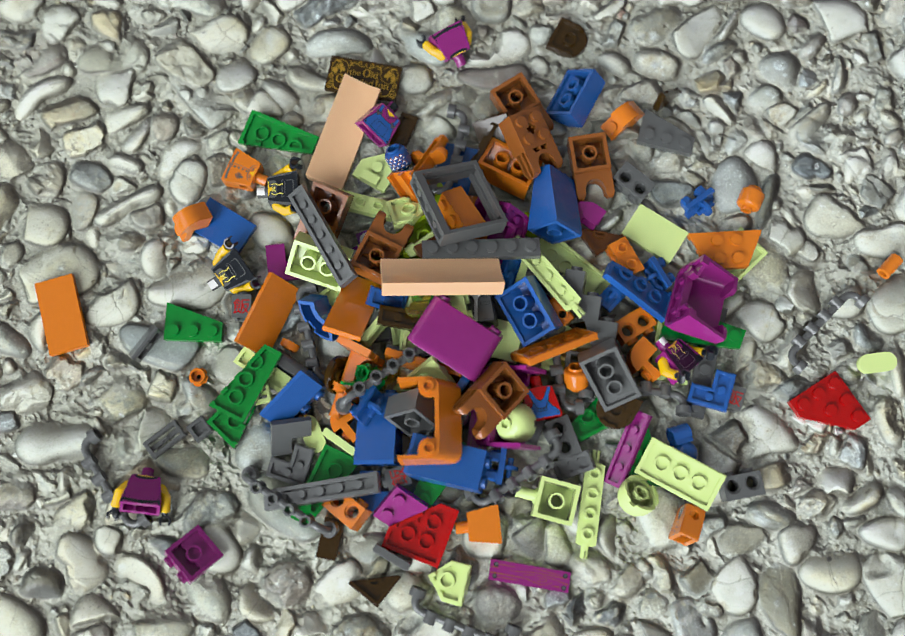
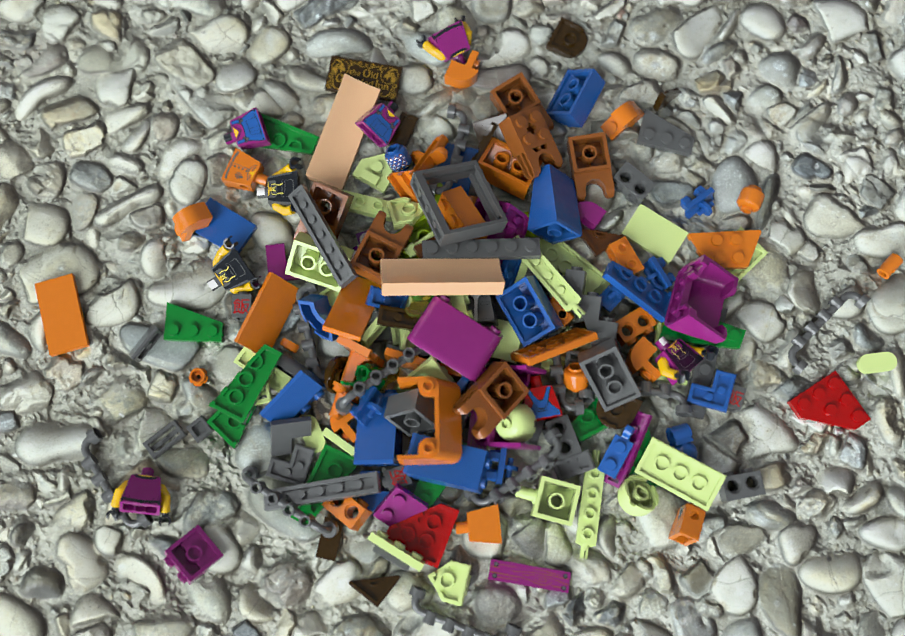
(248, 131): none -> torso
(397, 549): none -> yellowish green plate
(462, 75): none -> orange brick
(617, 453): none -> blue plate

